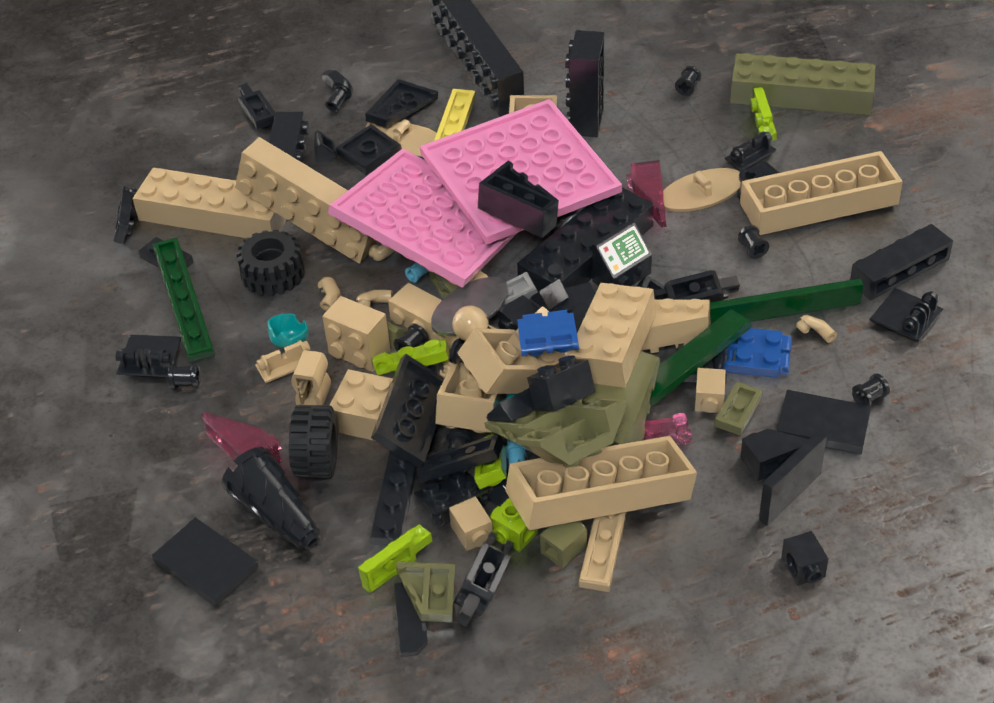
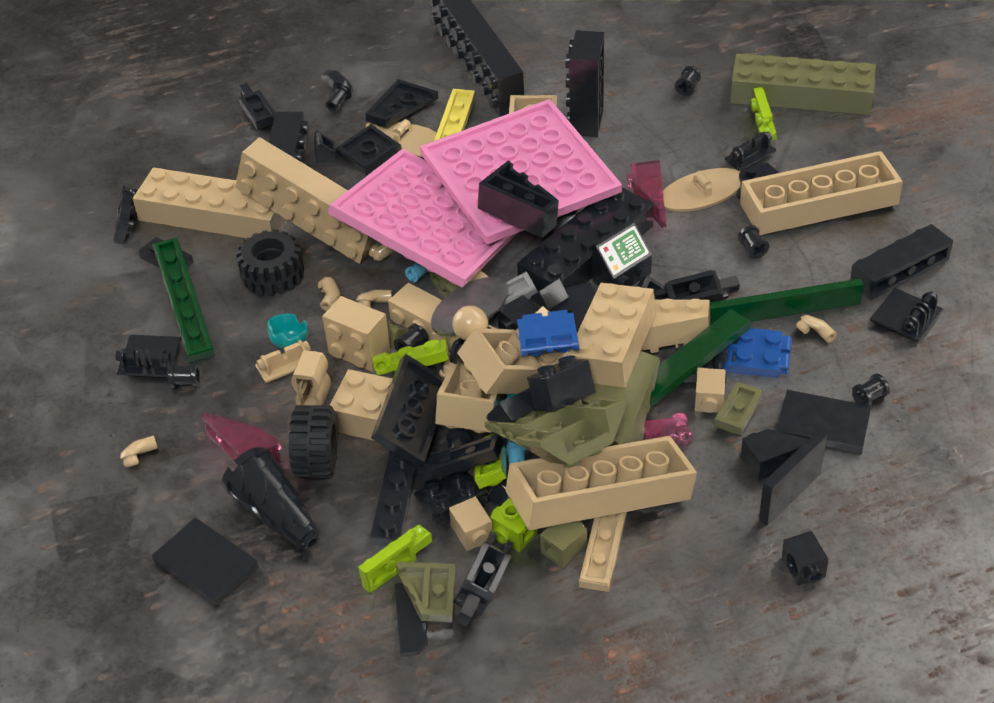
(138, 447): none -> tan arm

